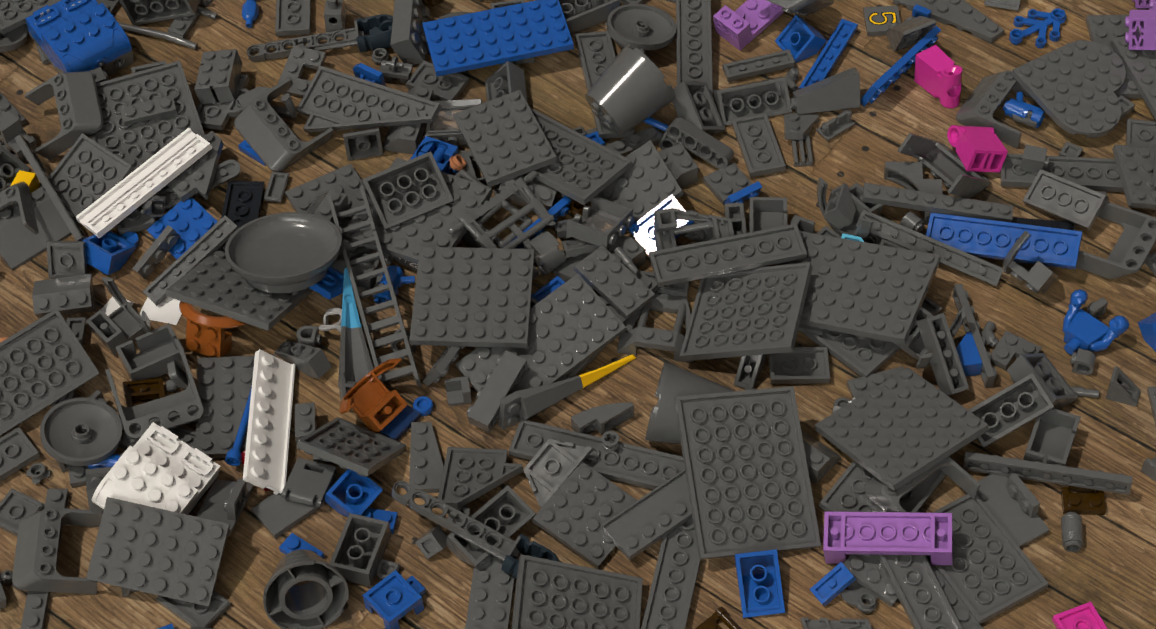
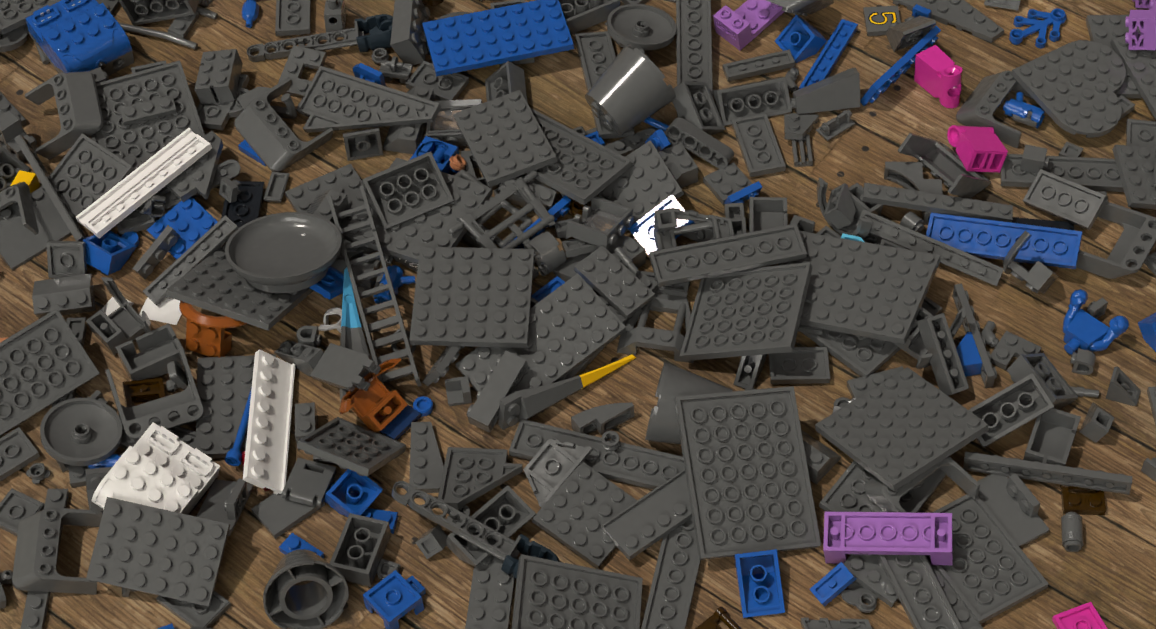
(229, 189): none -> dark grey tile
(344, 368): none -> dark grey tile
(659, 140): none -> blue plate
(1096, 423): none -> dark grey slope

